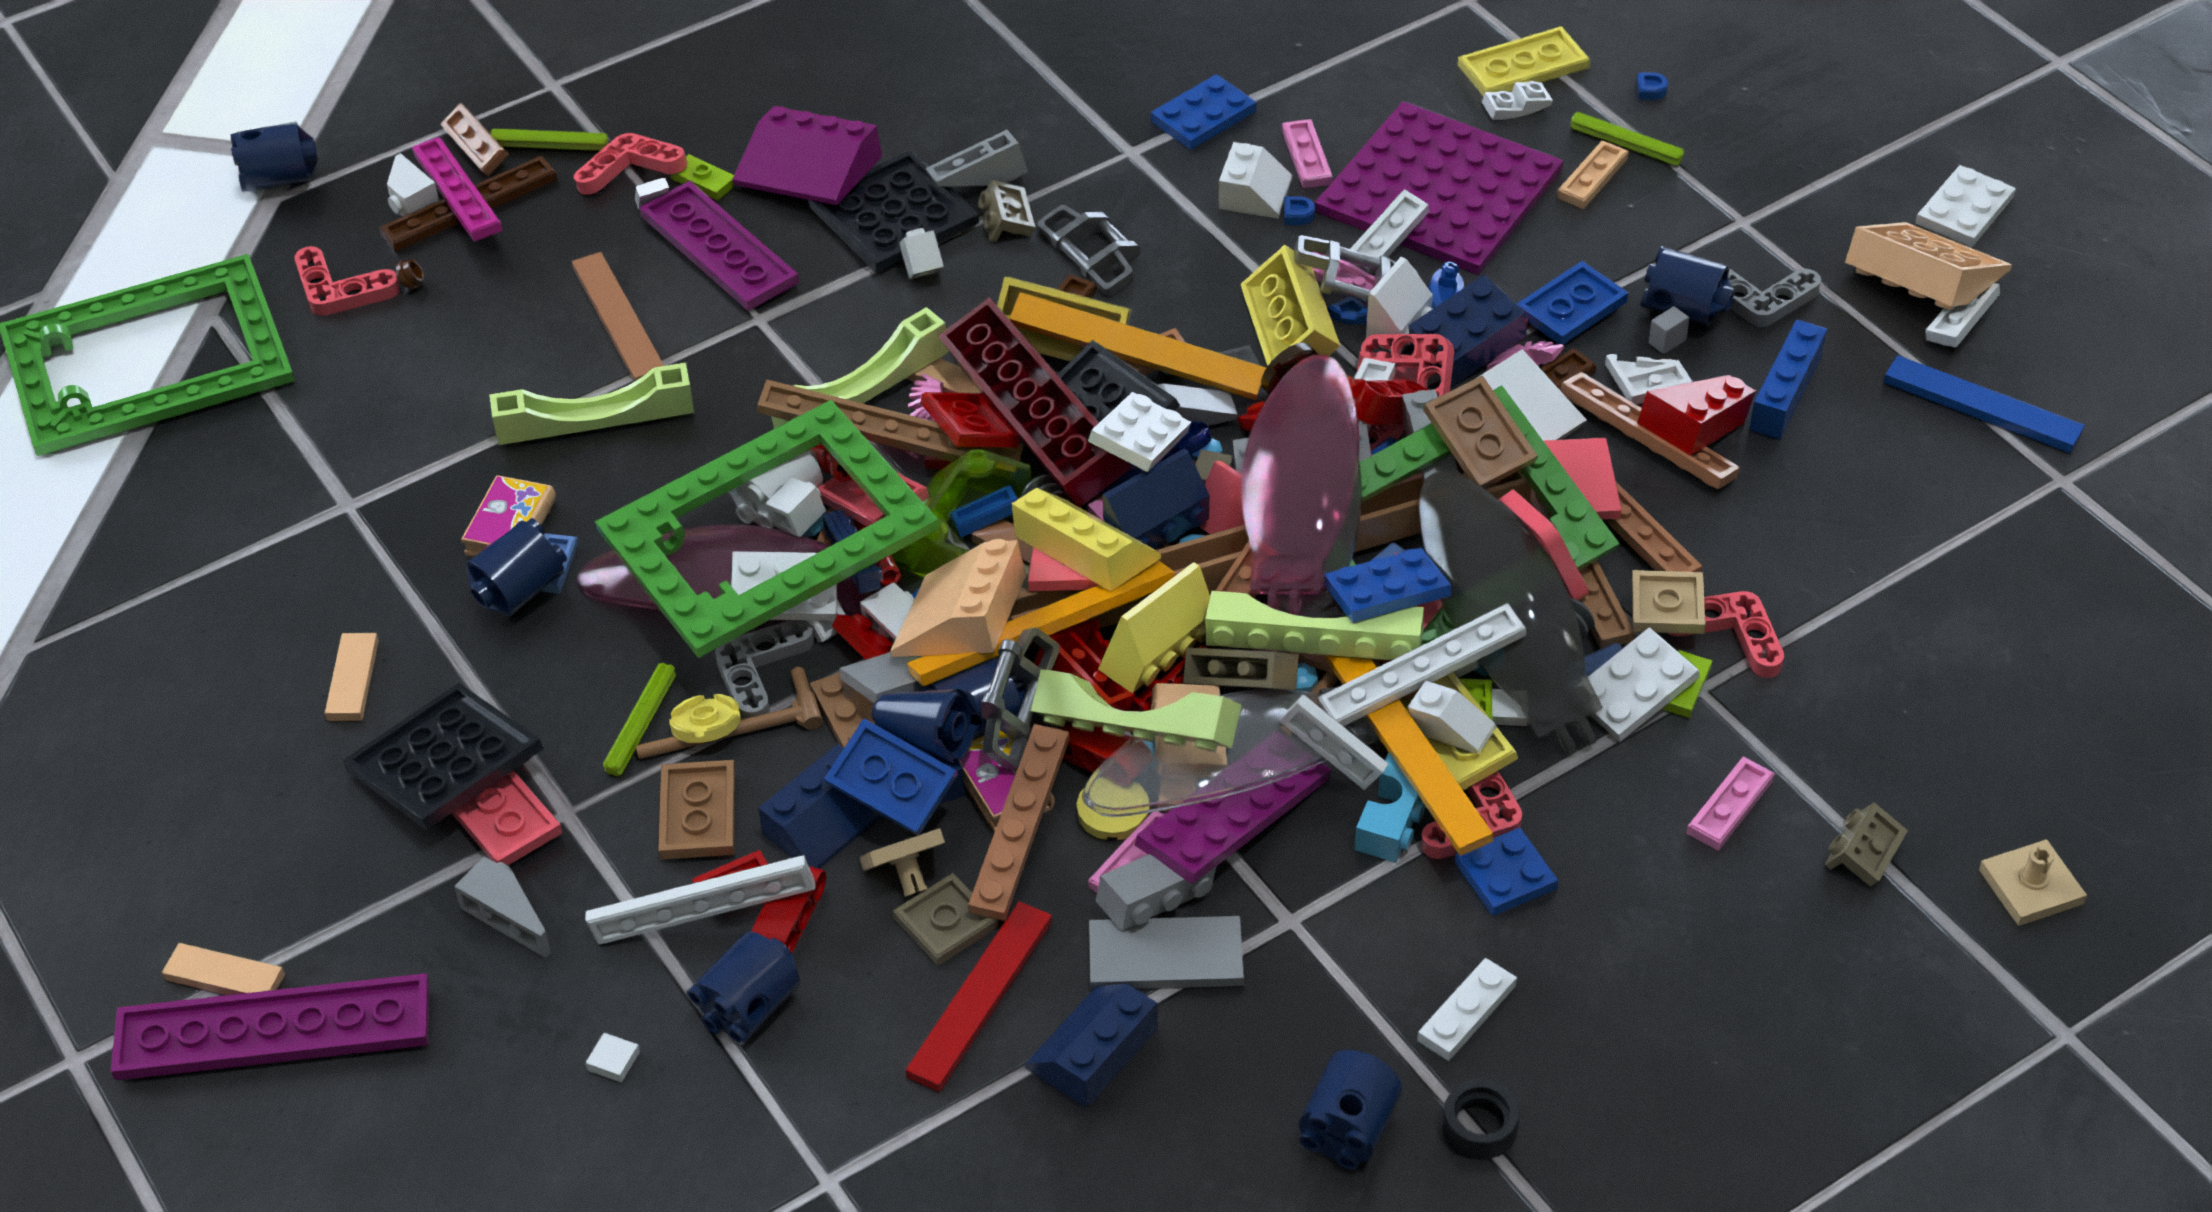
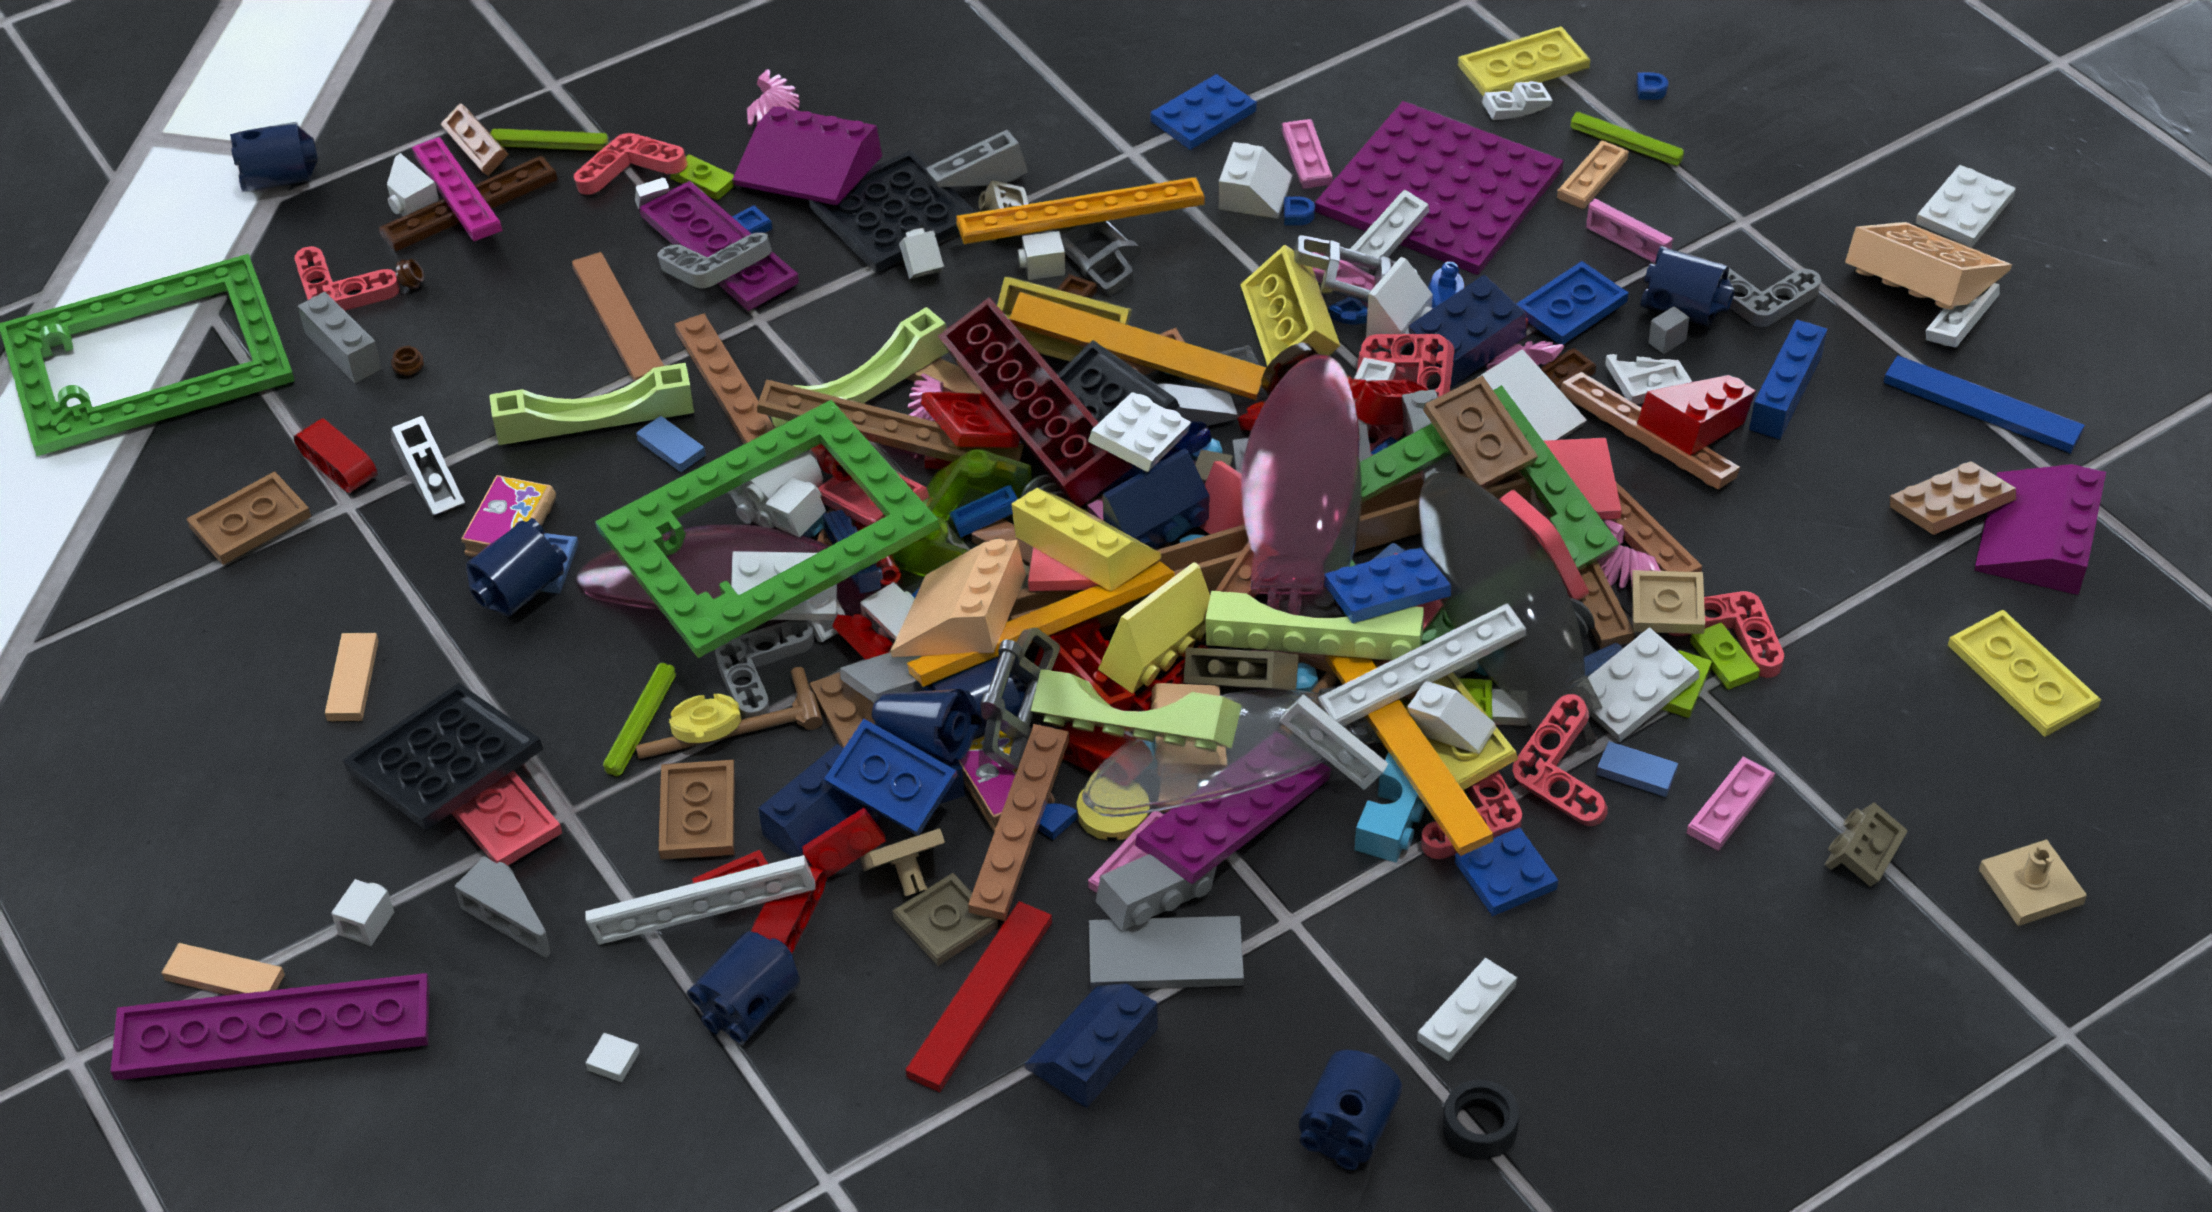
(248, 518): none -> medium nougat plate
(335, 455): none -> red beam
(340, 337): none -> light grey brick
(363, 912): none -> white brick
(407, 360): none -> reddish brown plate
(426, 466): none -> light grey slope
(670, 444): none -> medium blue tile
(710, 270): none -> light grey beam
(723, 377): none -> nougat plate
(754, 220): none -> blue tile
(774, 94): none -> bright pink hair
(844, 843): none -> red plate
(1042, 255): none -> white brick
(1056, 819): none -> blue tile
(1080, 210): none -> light orange tile
(1548, 771): none -> coral beam
(1624, 559): none -> bright pink hair
(1626, 230): none -> bright pink tile
(1637, 769): none -> medium blue tile
(1727, 656): none -> lime plate
(1952, 497): none -> medium nougat plate
(2024, 672): none -> light yellow tile
(2046, 530): none -> magenta slope

